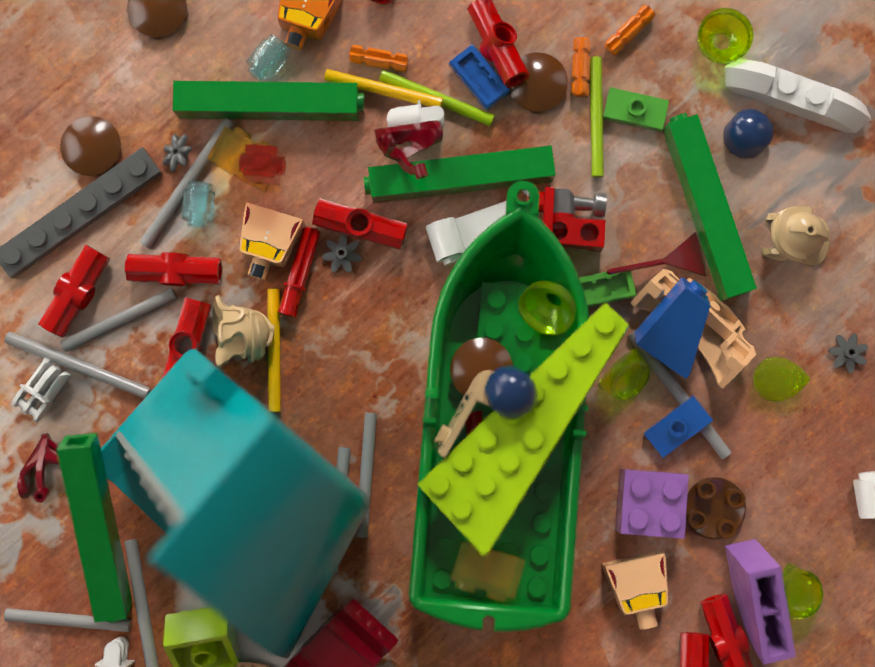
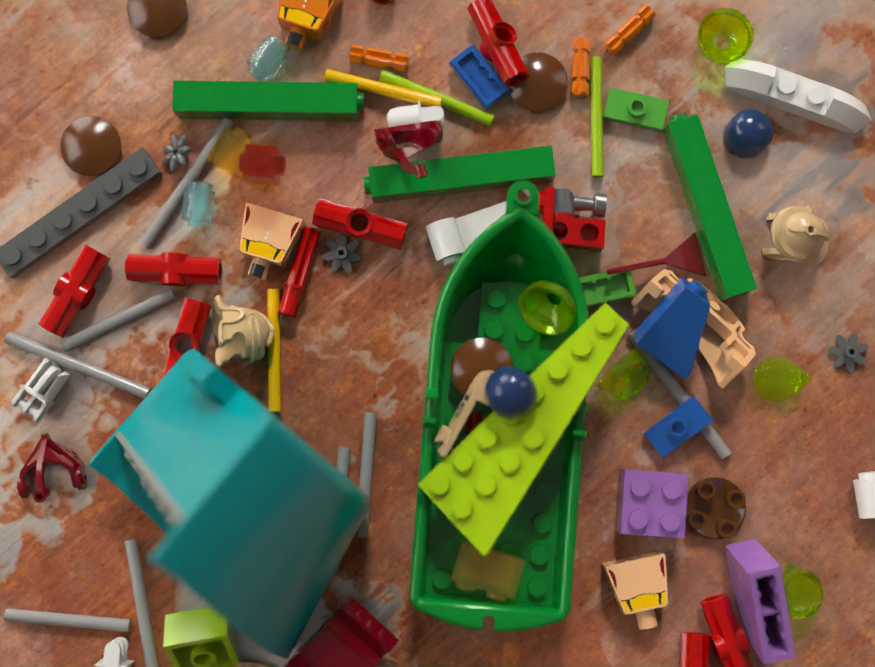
(95, 526): green brick -> none

